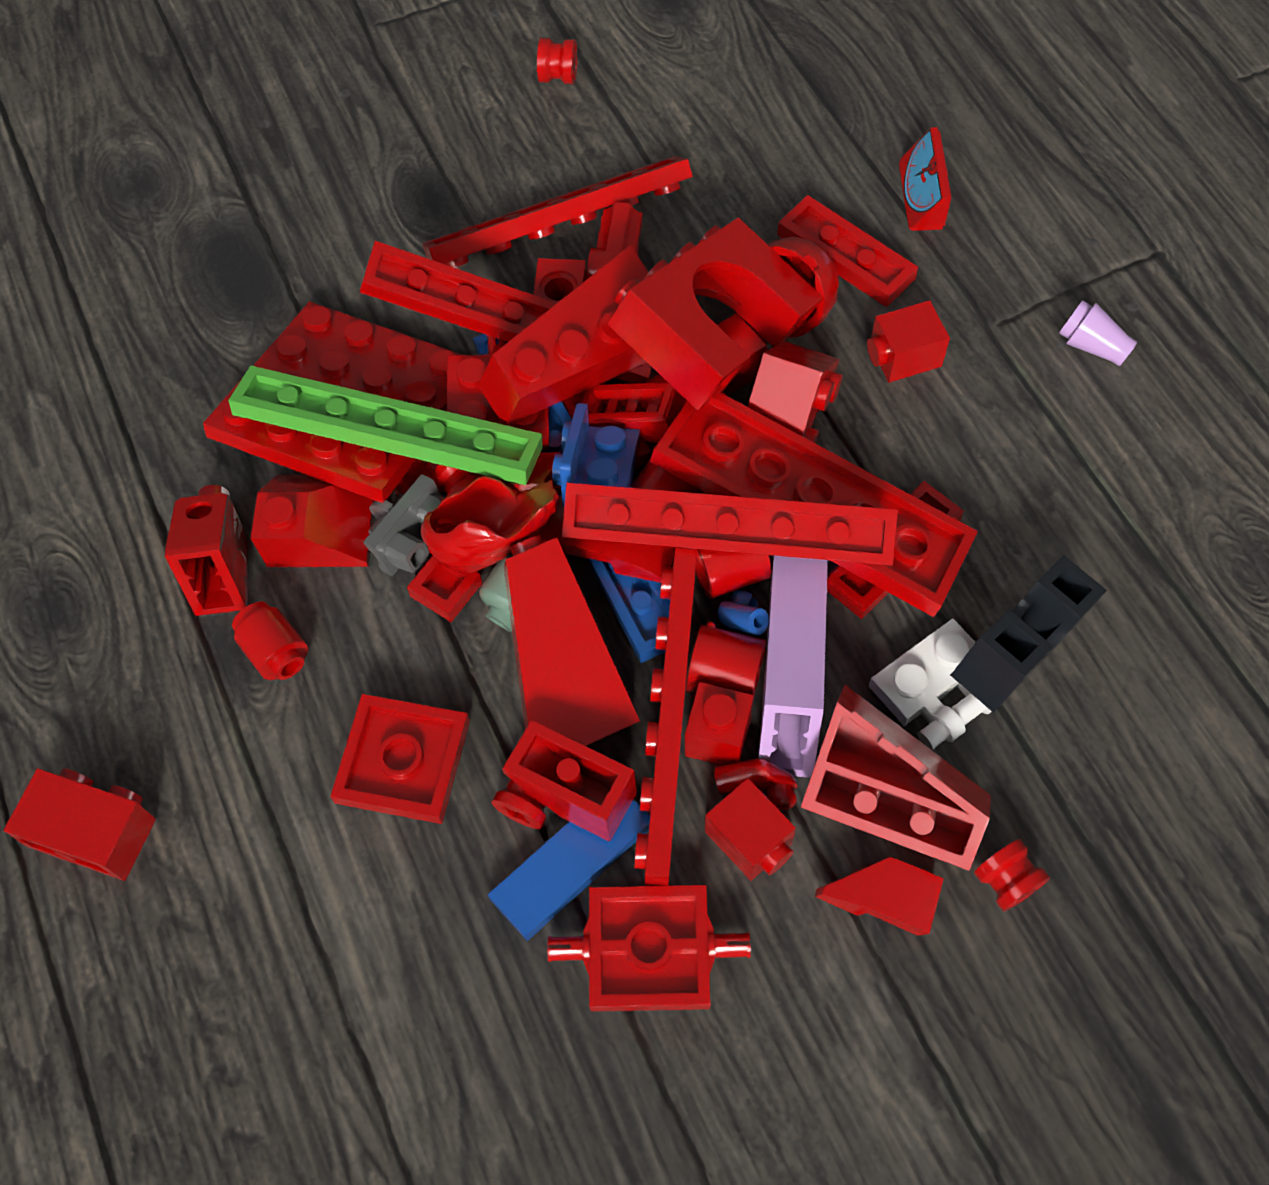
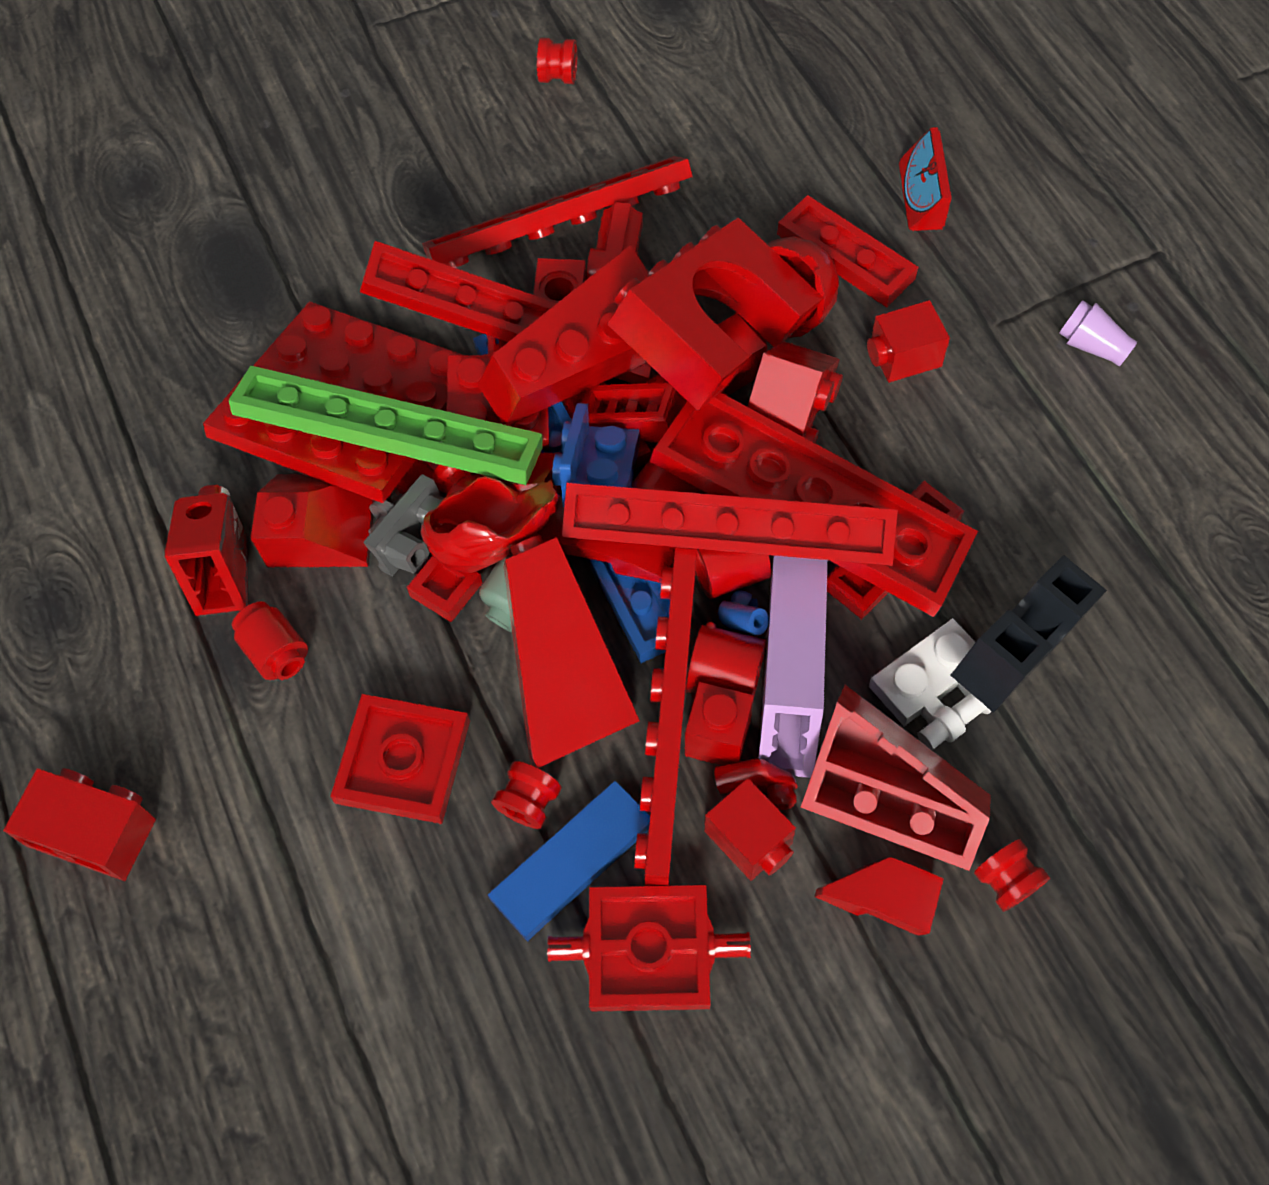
(572, 779): red slope -> none

